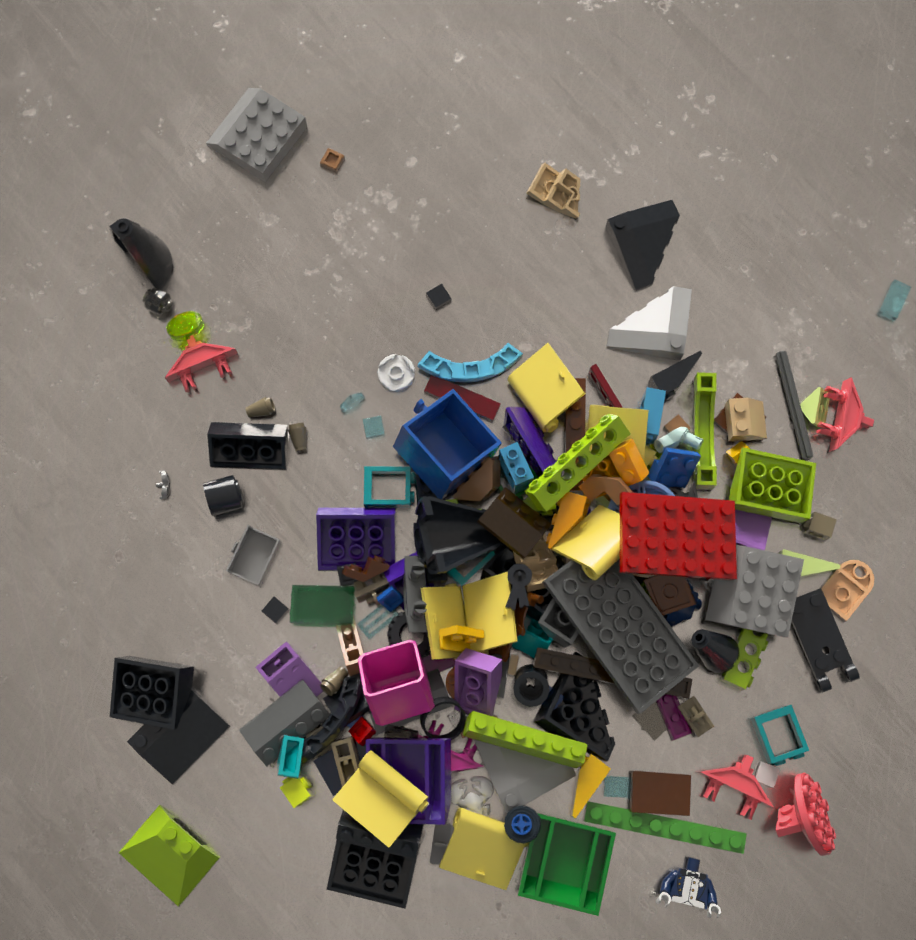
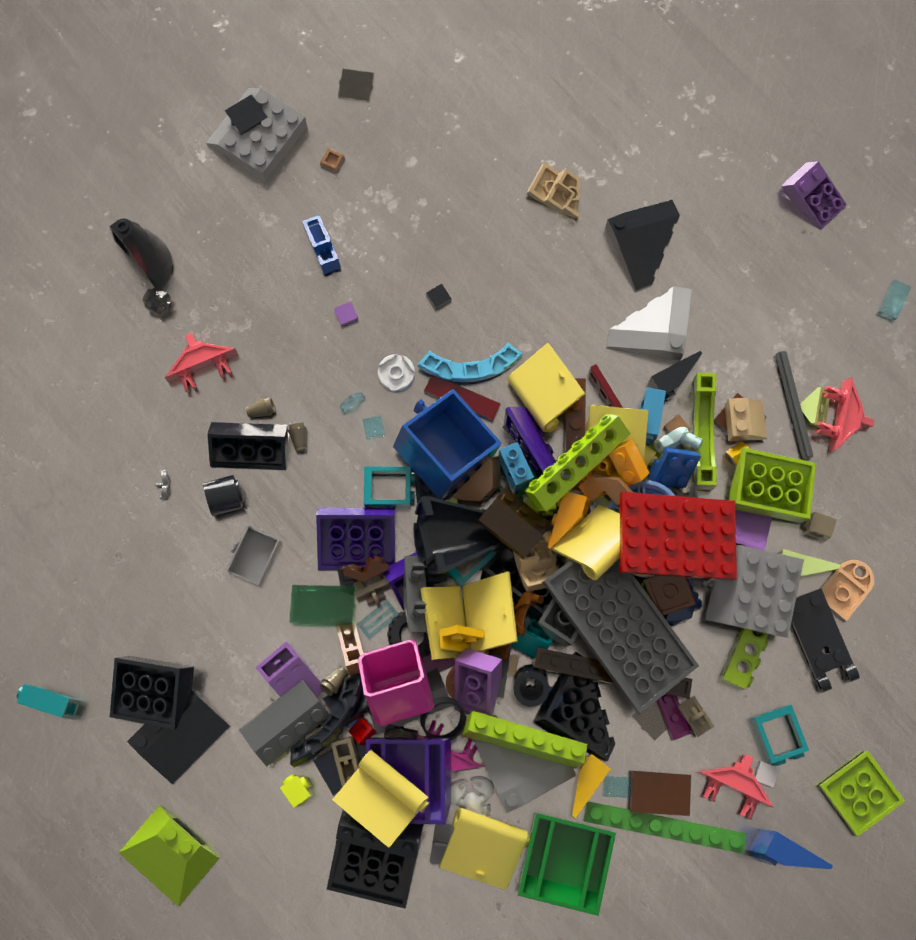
(47, 701): none -> teal window
(185, 325): clear neon green tile -> none
(246, 114): none -> black piece
(275, 610): black tile -> none
(290, 757): teal slope -> none
(321, 244): none -> blue slope
(346, 313): none -> medium lavender tile
(356, 84): none -> clear smoke piece
(390, 598): blue tile -> none
(515, 825): black wheel -> none
(519, 577): black piece -> none
(689, 888): torso -> none
(715, 650): black cone -> none
(775, 849): none -> blue slope
(808, 815): coral bracket -> none
(814, 193): none -> medium lavender slope
(861, 793): none -> lime plate

